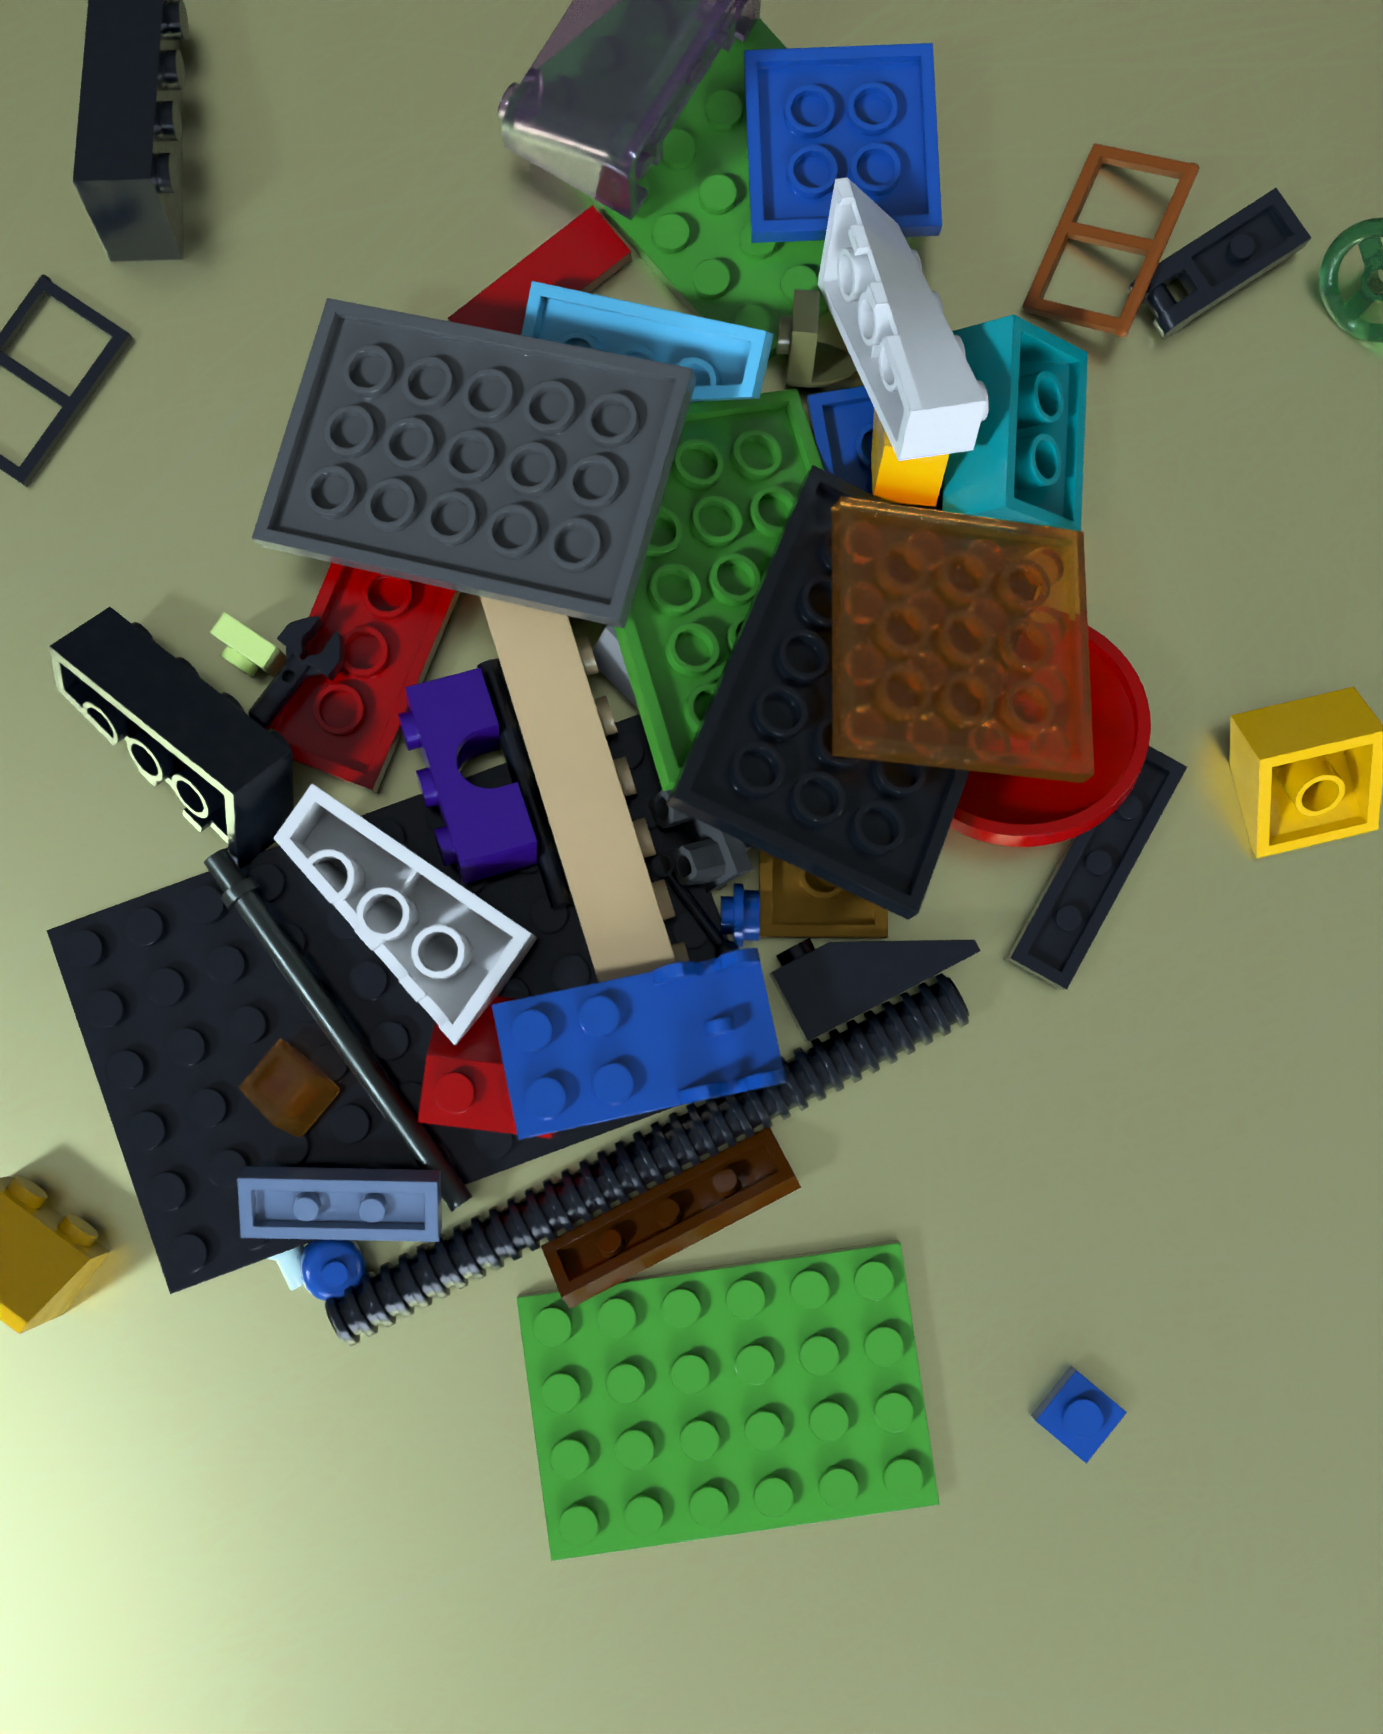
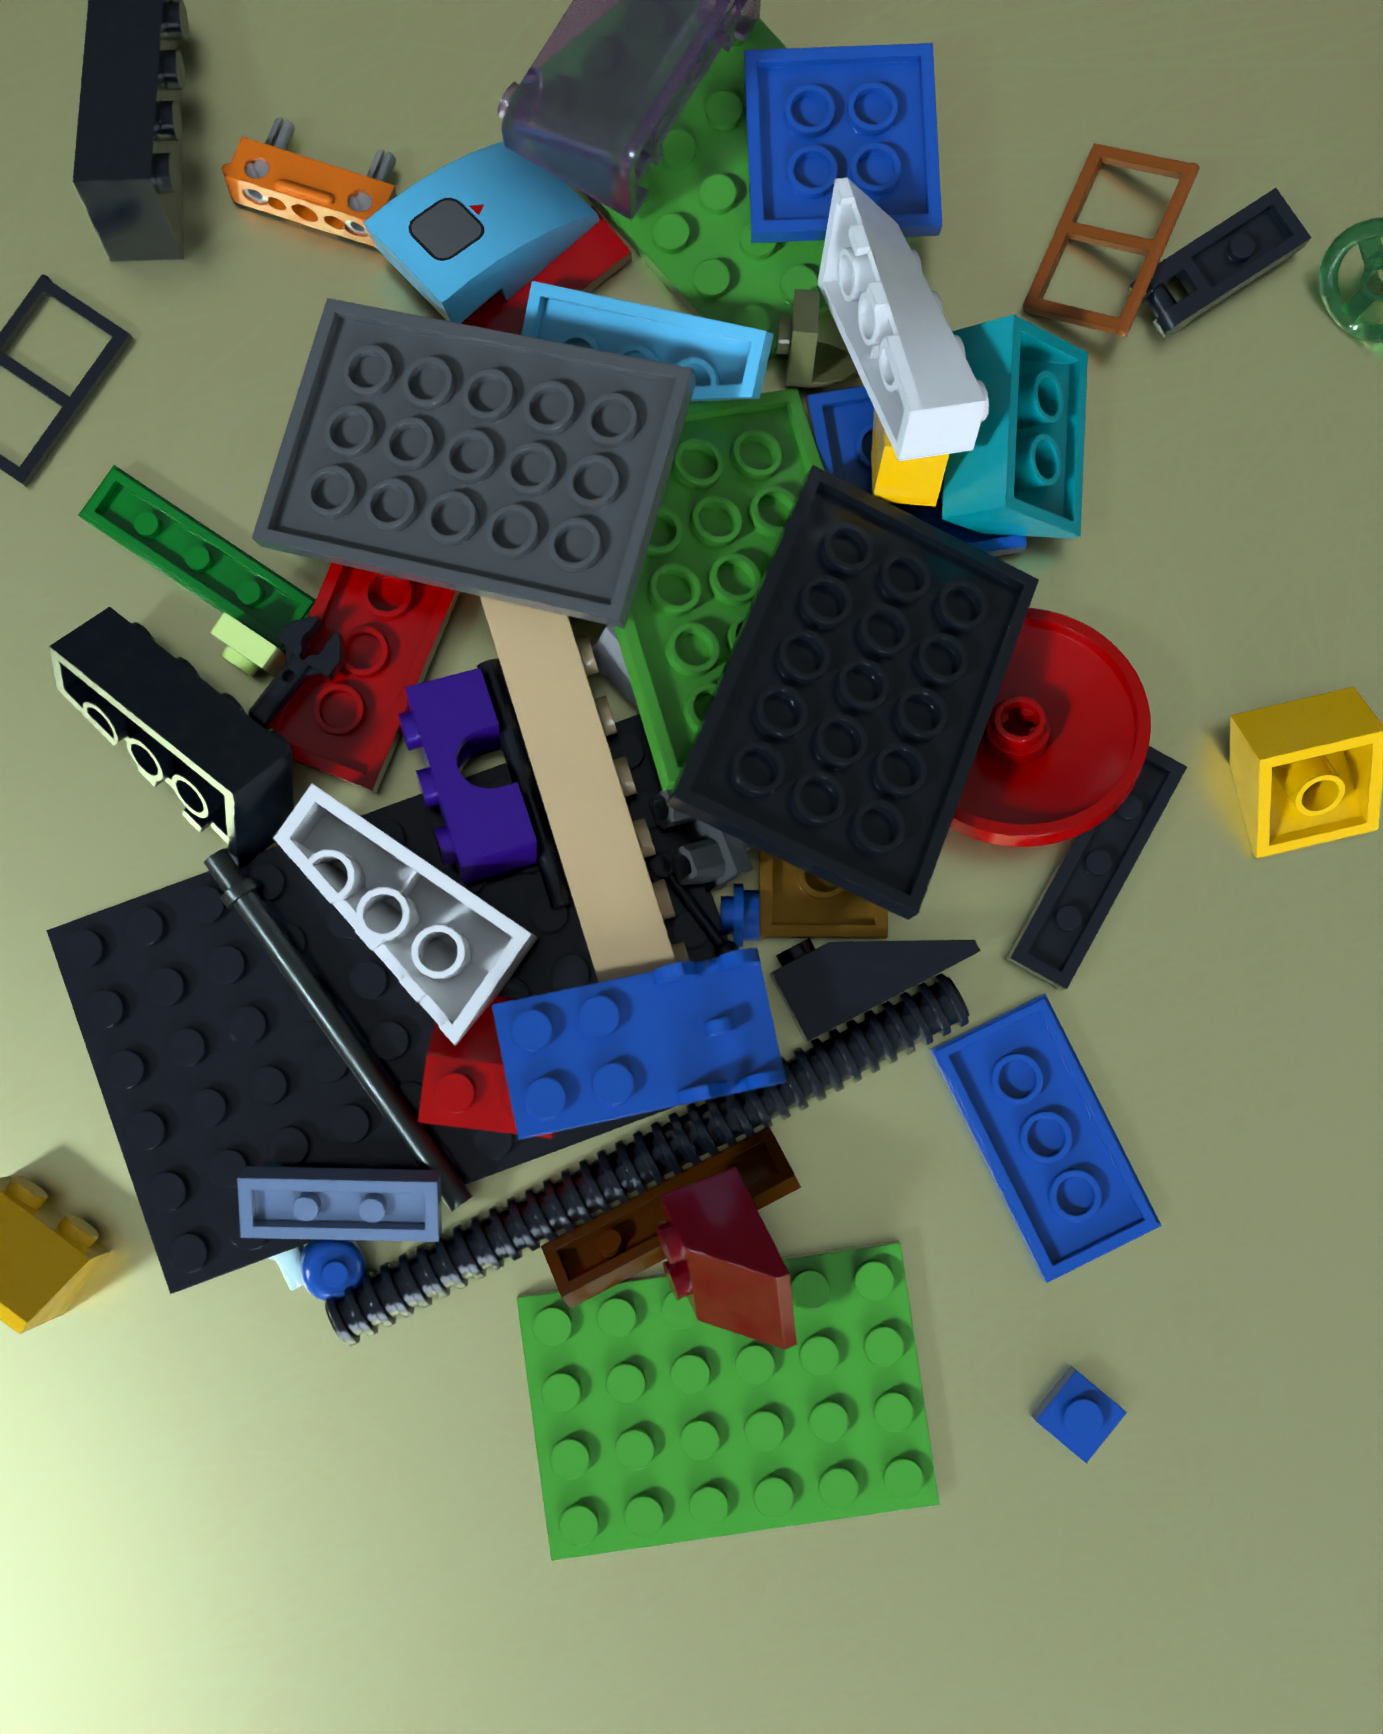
(195, 556): none -> green tile
(289, 1089): clear orange slope -> none
(305, 188): none -> orange piece
(479, 229): none -> medium azure slope
(726, 1260): none -> dark red slope
(959, 642): clear orange plate -> none
(1045, 1138): none -> blue tile

